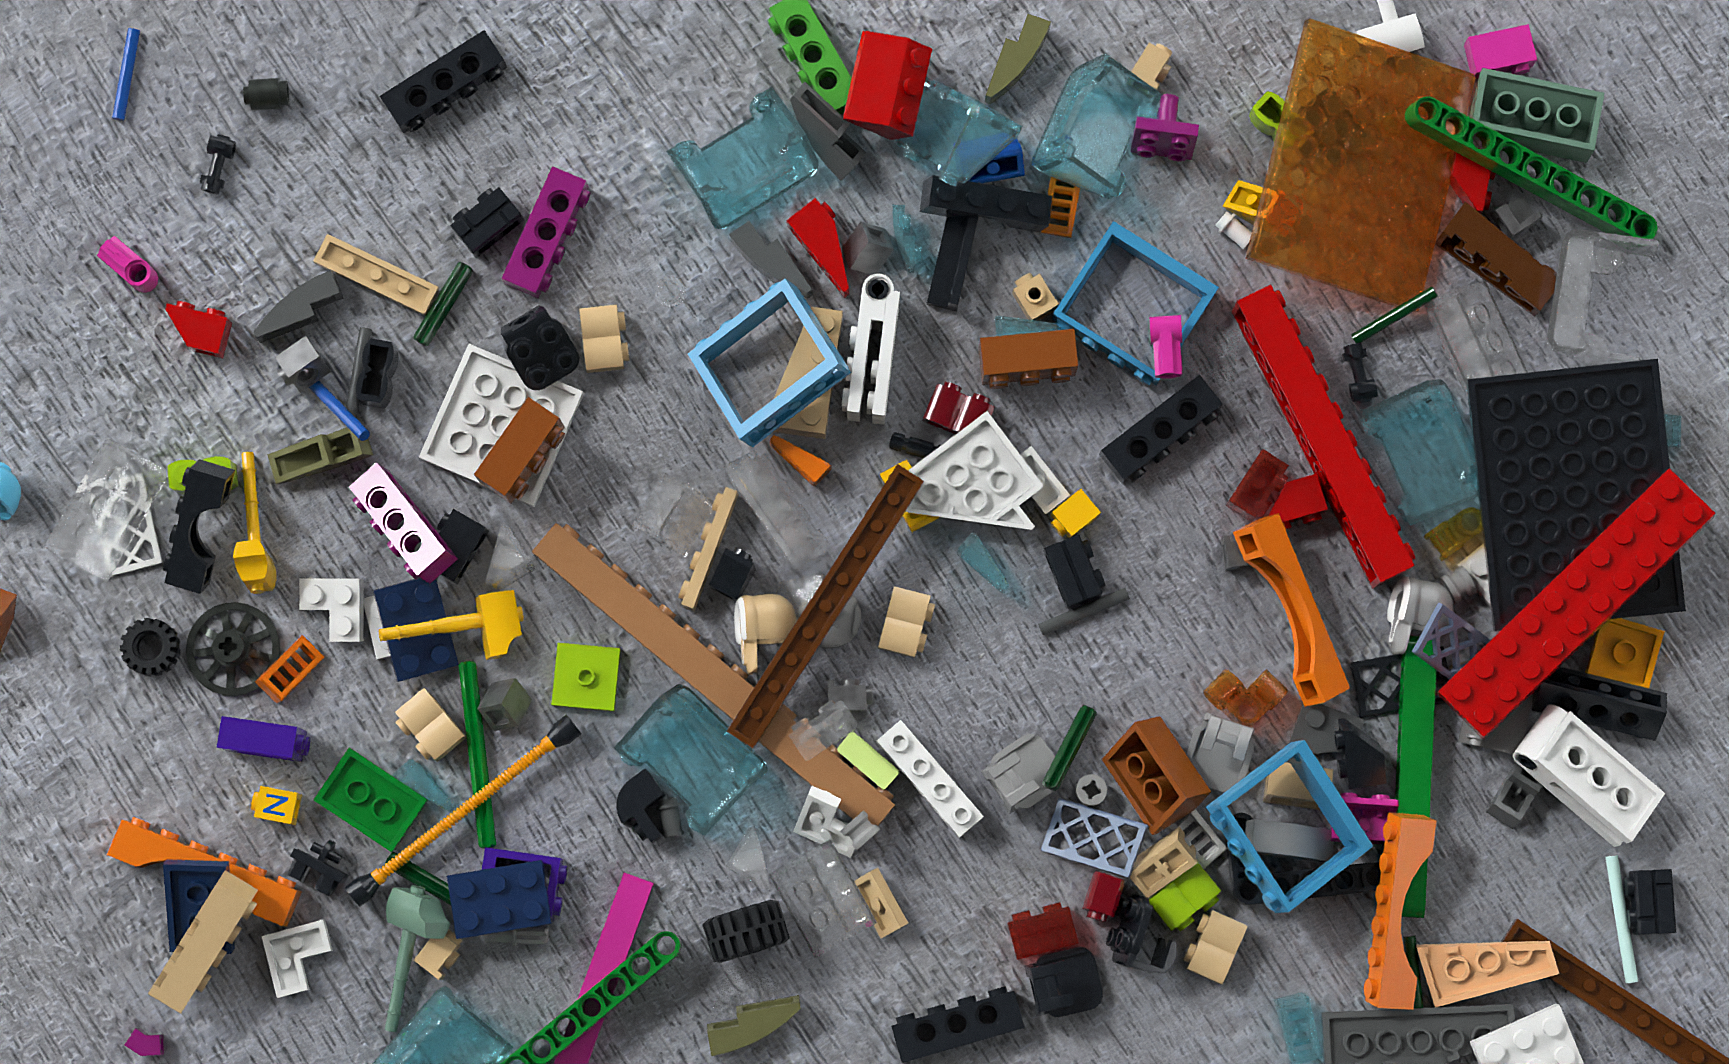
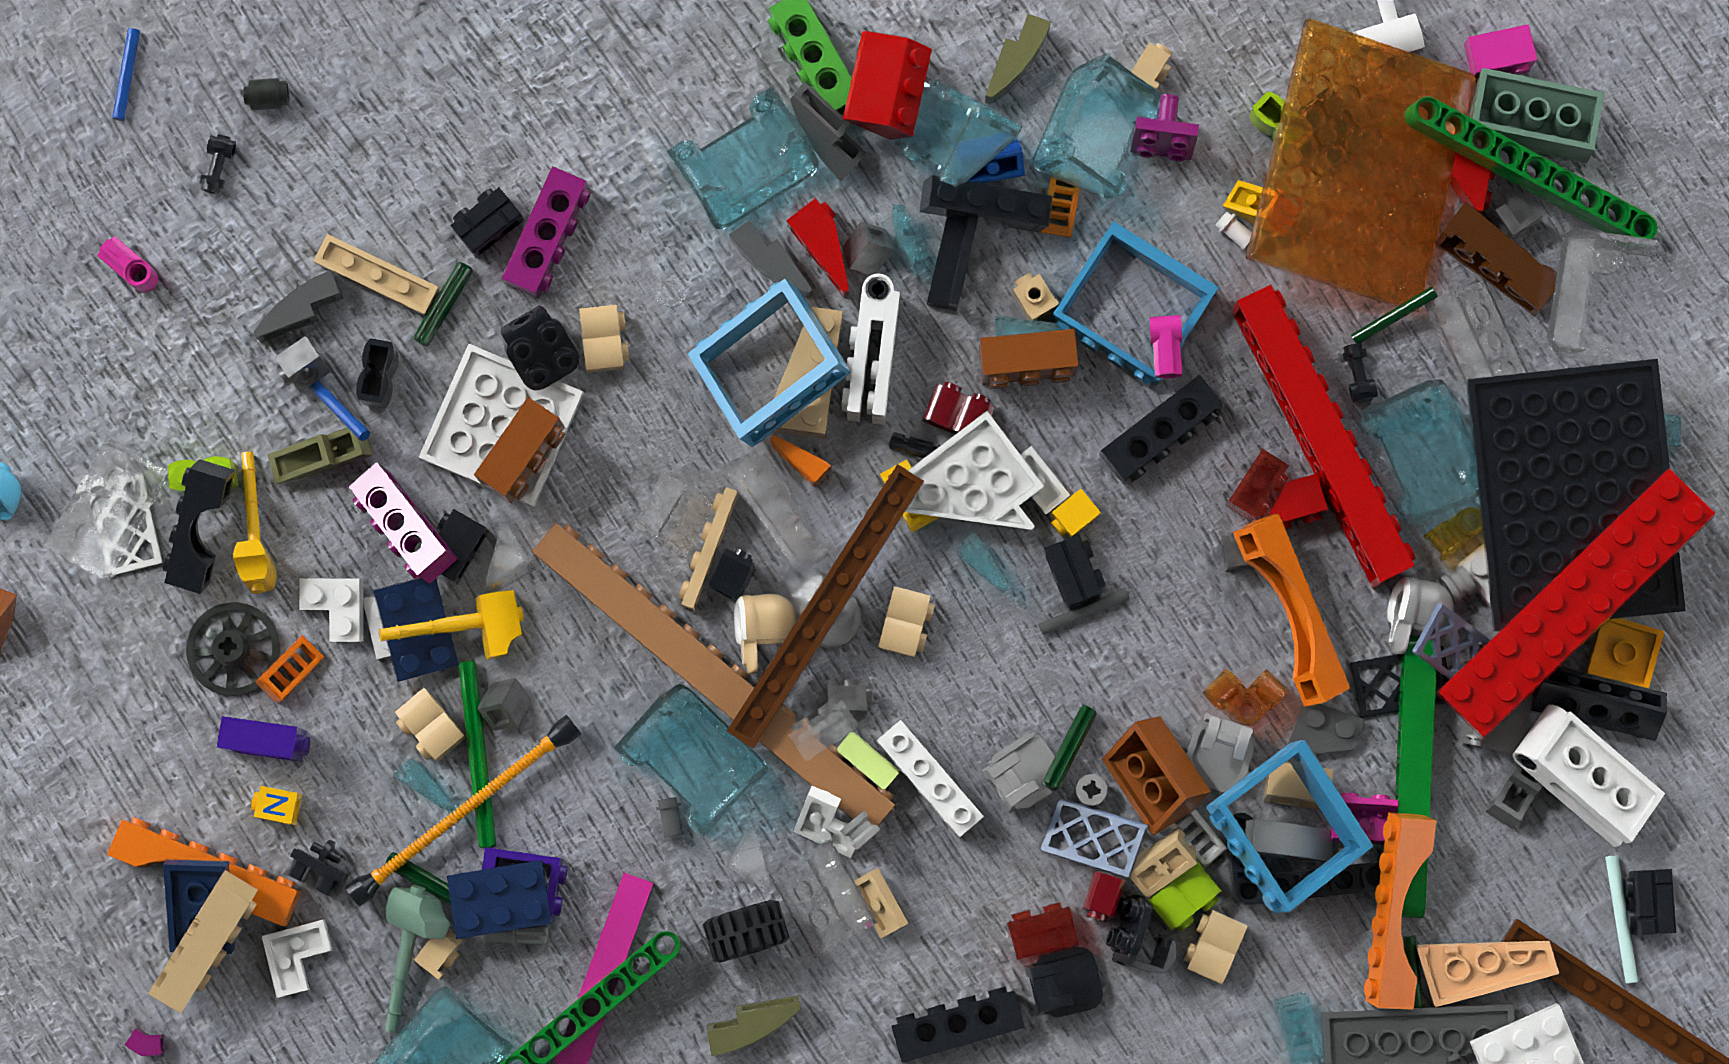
(131, 643): black tyre -> none
(200, 330): red slope -> none
(352, 400): dark grey bar -> none
(370, 800): green plate -> none
(451, 65): black brick -> none
(586, 676): lime plate -> none
(633, 800): black brick -> none
(1361, 757): black slope -> none

